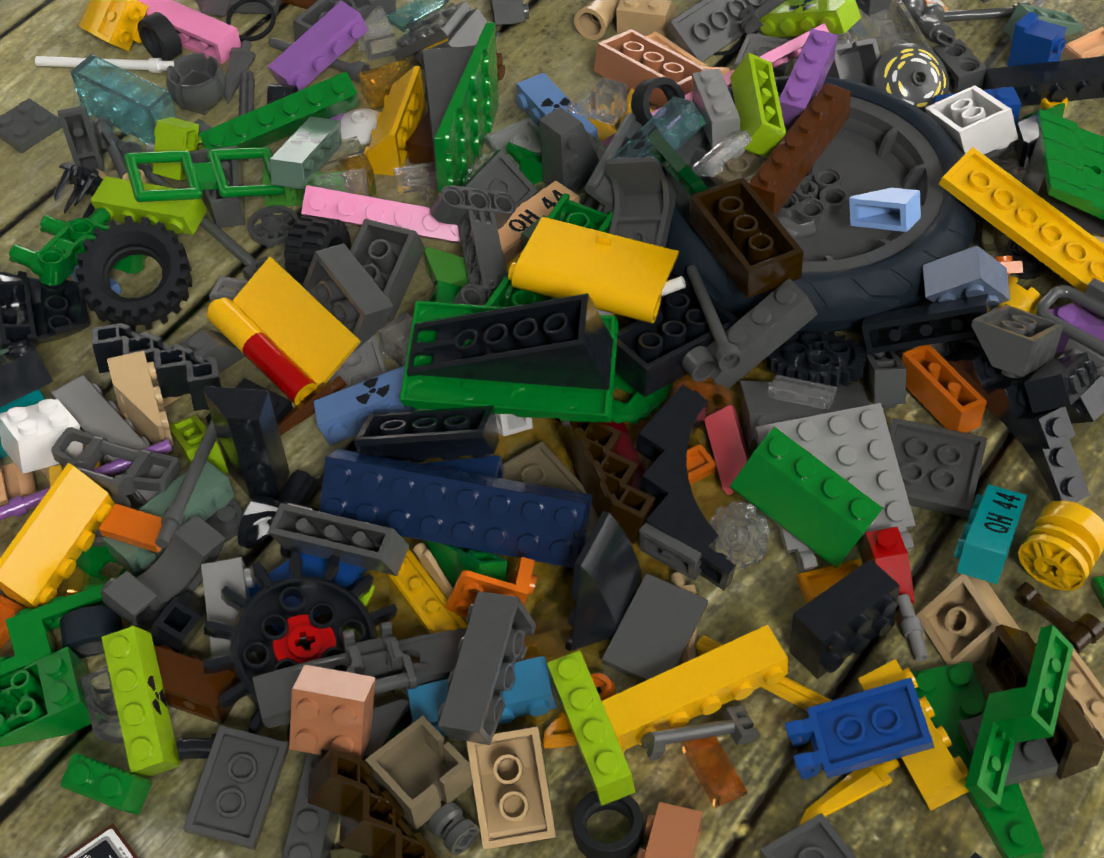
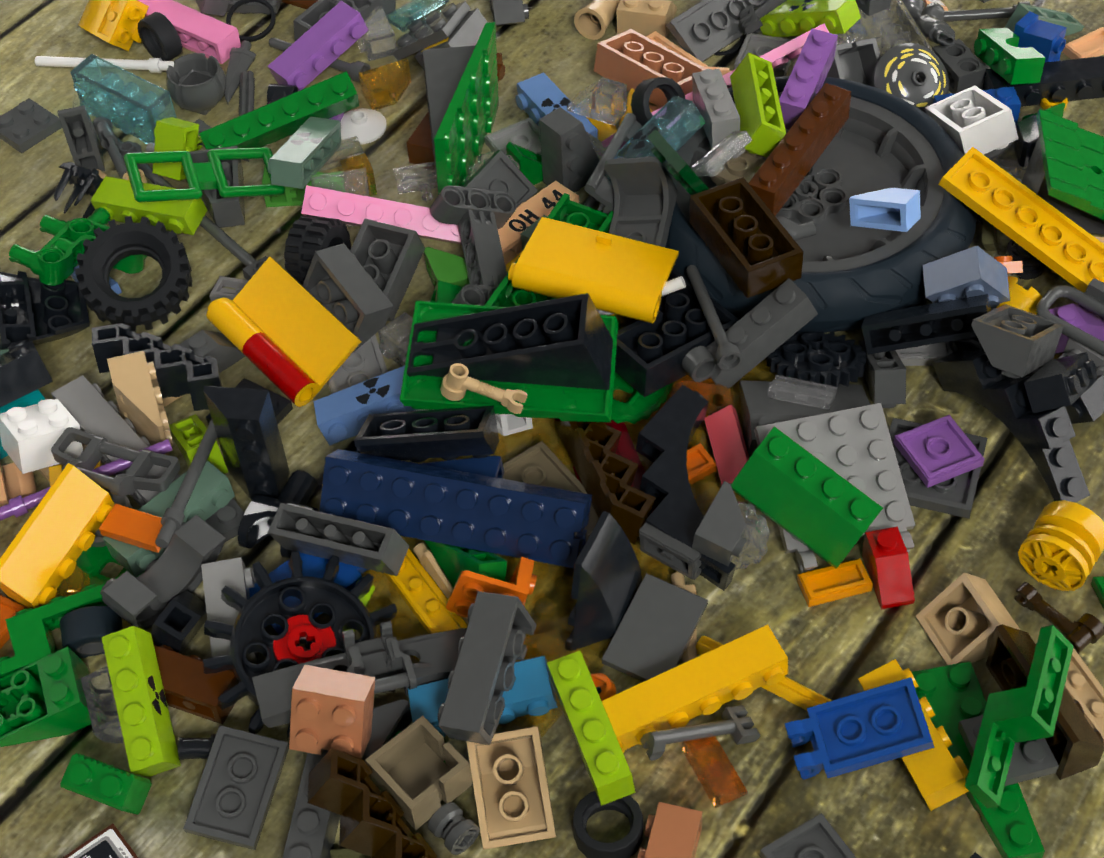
(271, 225): dark grey wheel -> none
(306, 407): reddish brown bar -> none
(396, 123): yellow slope -> none
(458, 382): none -> tan brick
(558, 734): light orange tile -> none
(722, 528): none -> dark grey slope
(844, 619): black brick -> none
(852, 788): yellow bar -> none
(912, 628): light grey bar -> none
(938, 451): none -> medium lavender tile
(943, 390): orange brick -> none
(989, 533): teal brick -> none
(1001, 52): none -> green arch

